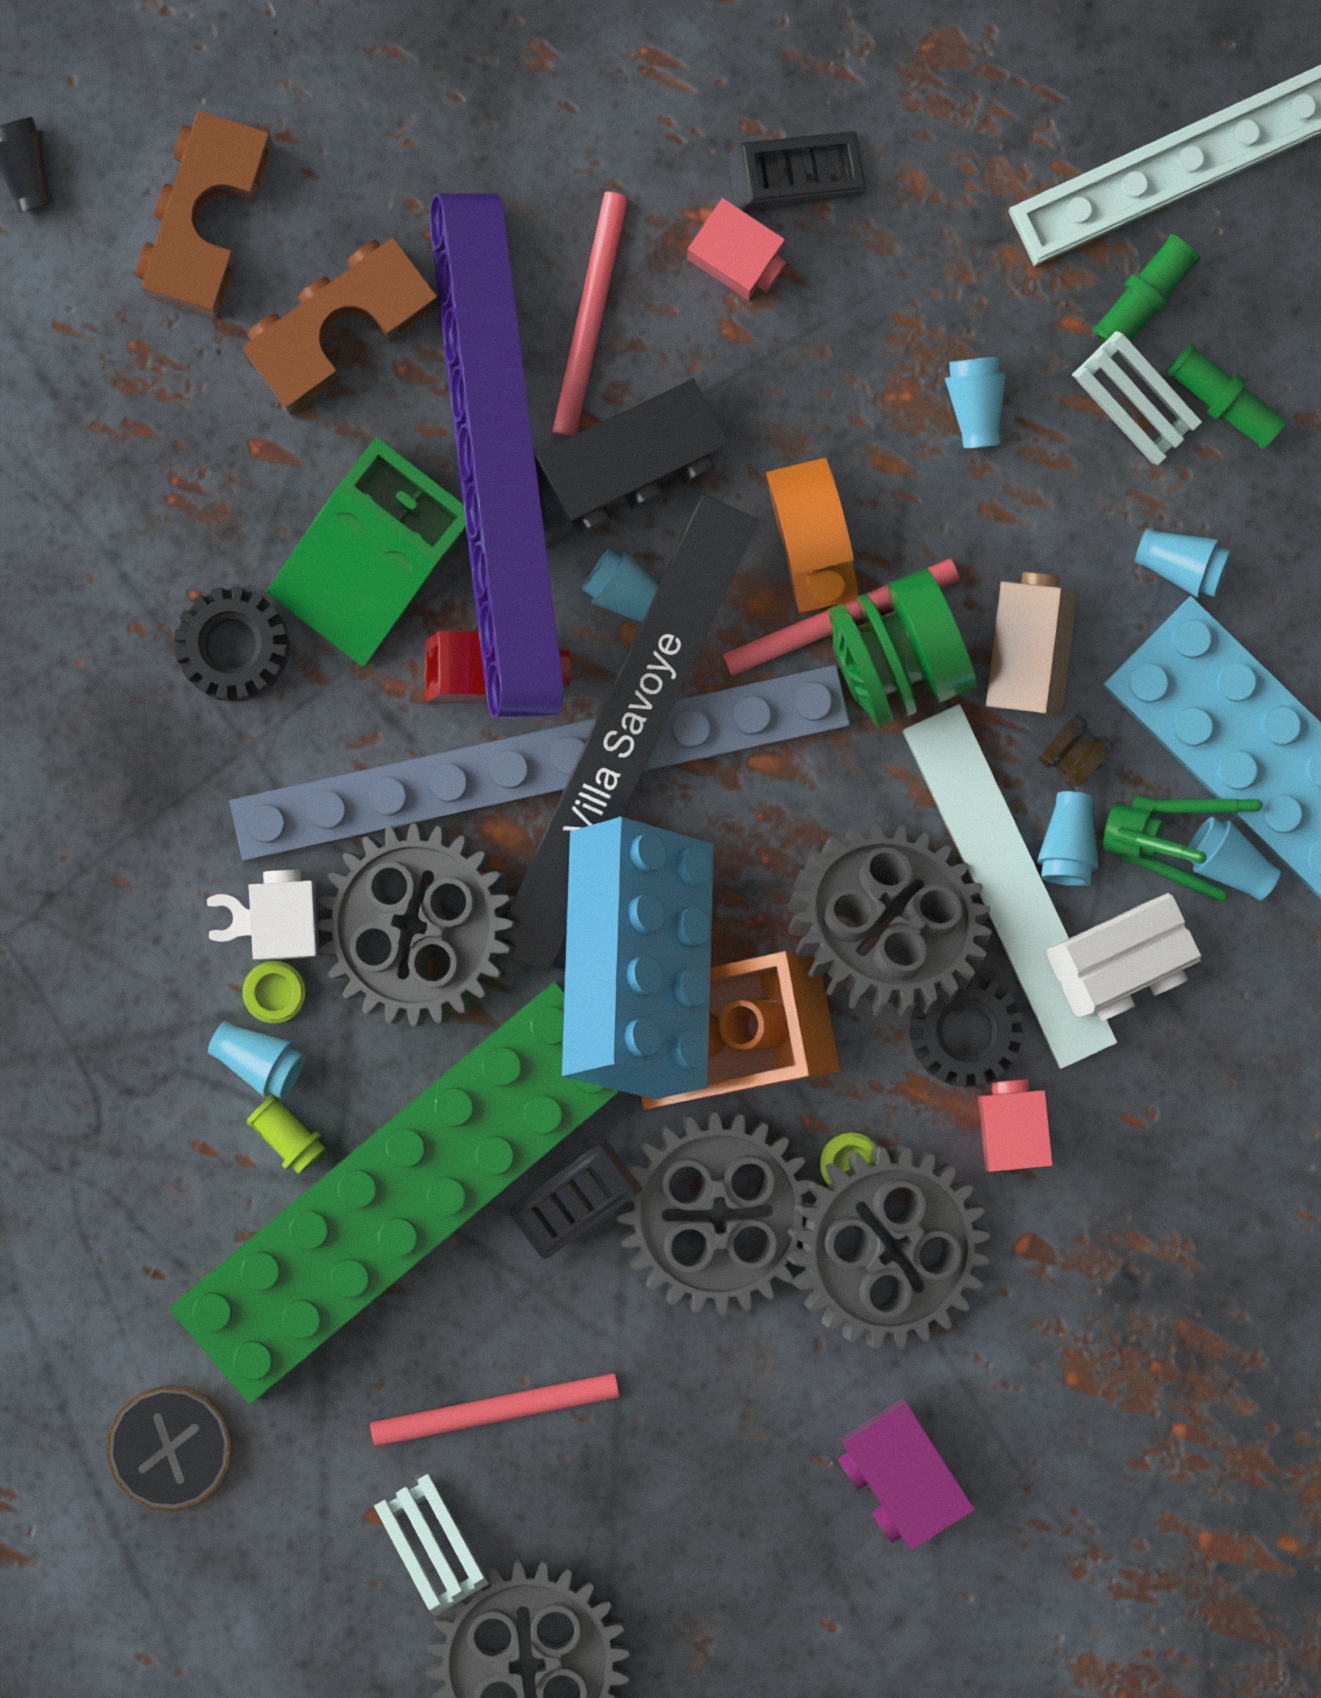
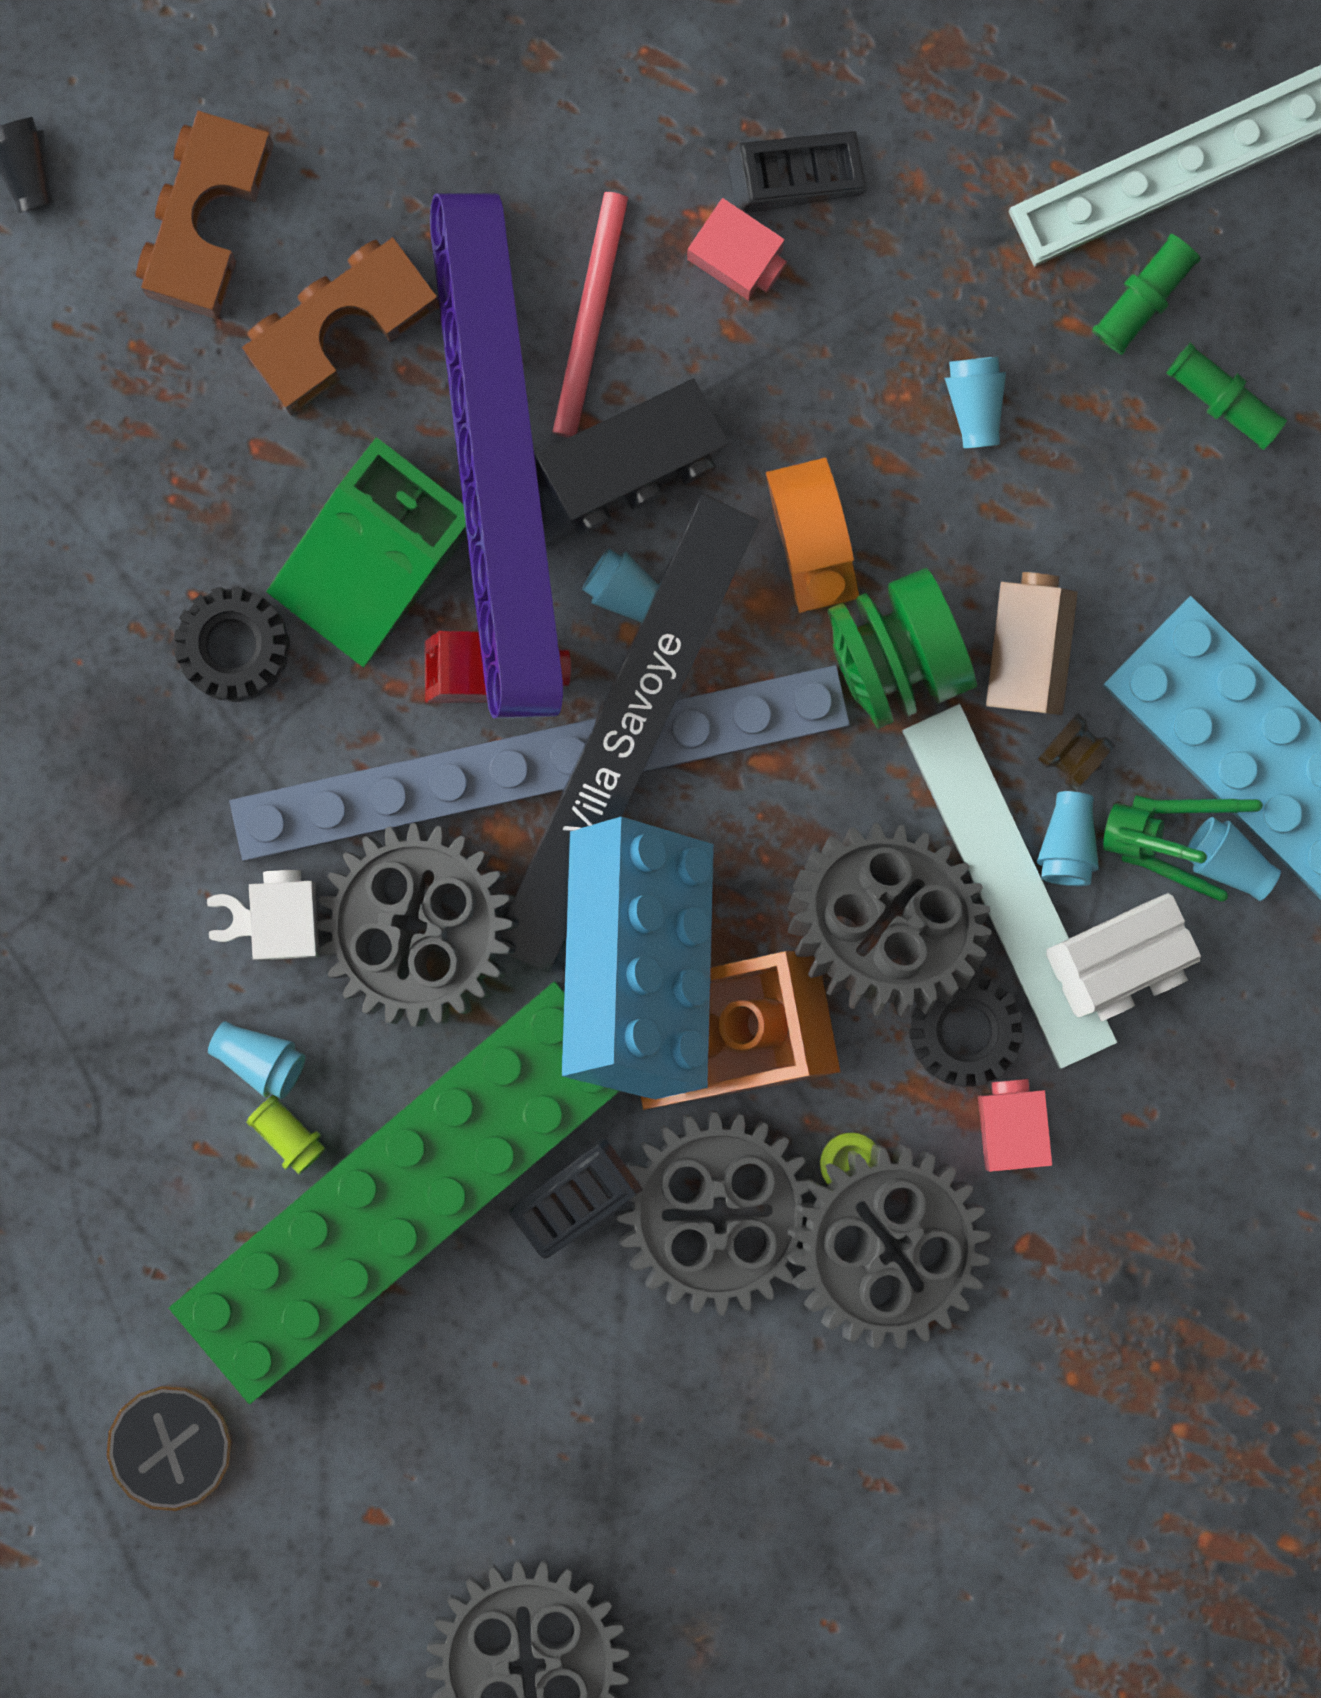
(274, 992): lime tile -> none
(407, 1502): light aqua tile -> none
(494, 1409): coral bar -> none
(817, 627): coral bar -> none
(905, 1475): magenta brick -> none
(1170, 434): light aqua tile -> none
(1187, 561): medium azure cone -> none

